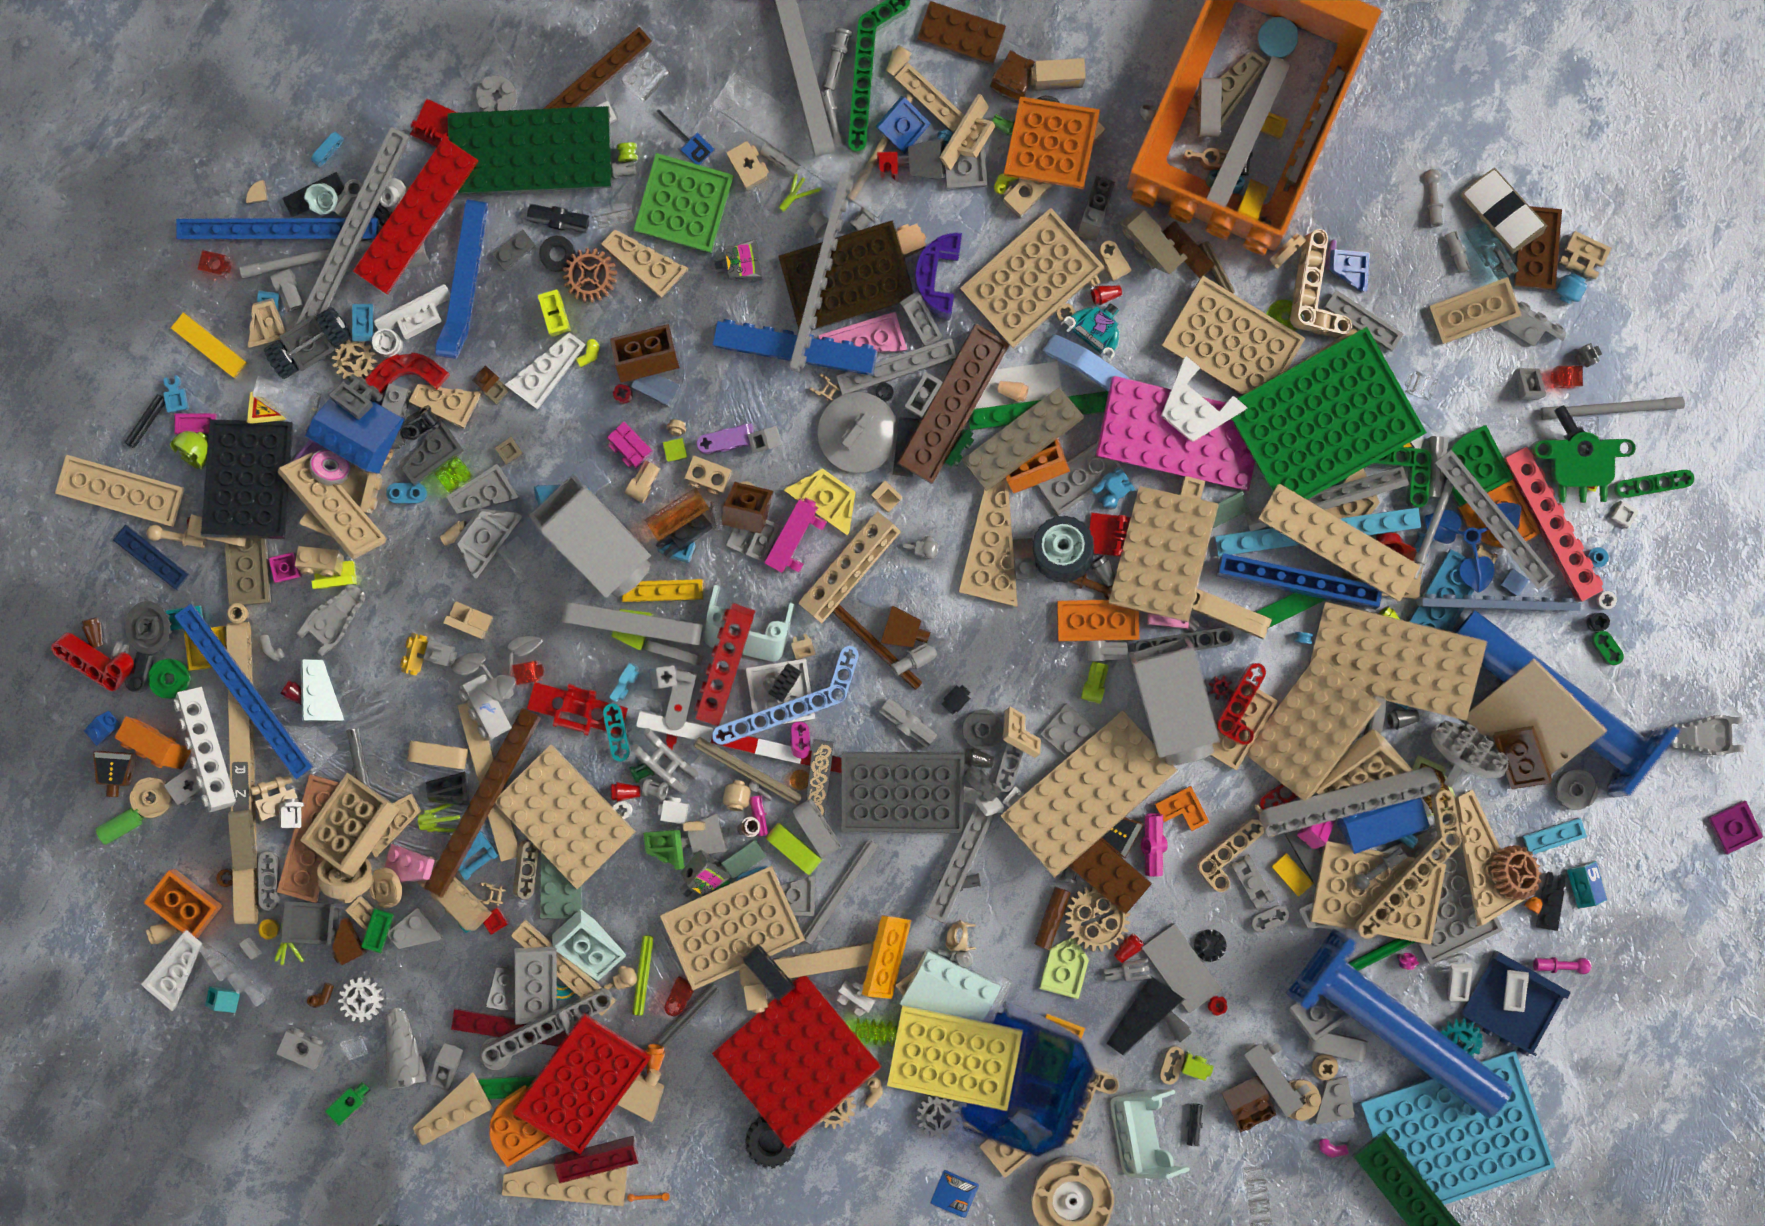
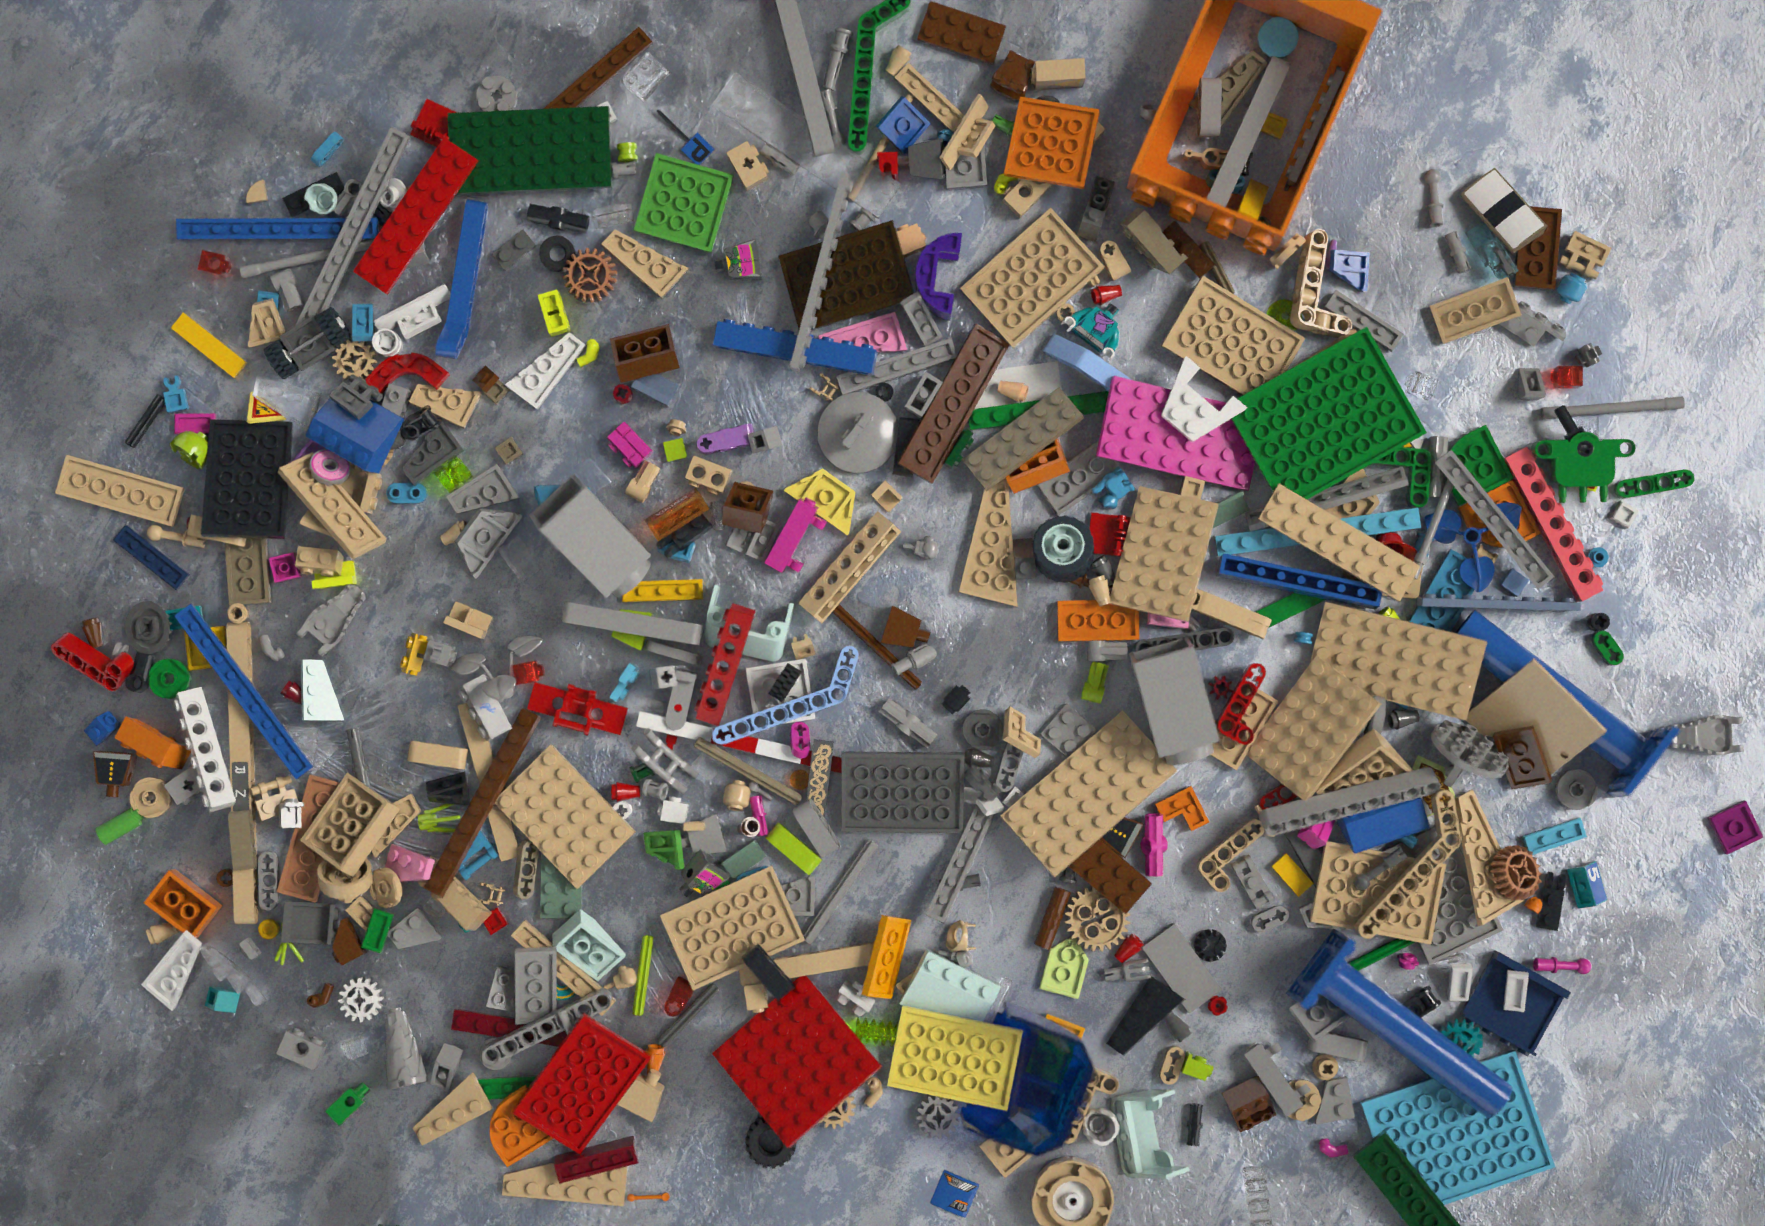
(624, 736): teal beam -> none
(794, 189): lime plant -> none
(1100, 590): none -> tan cone
(1100, 1126): none -> white hair
(1423, 1001): none -> black piece
(1600, 597): white bush -> none

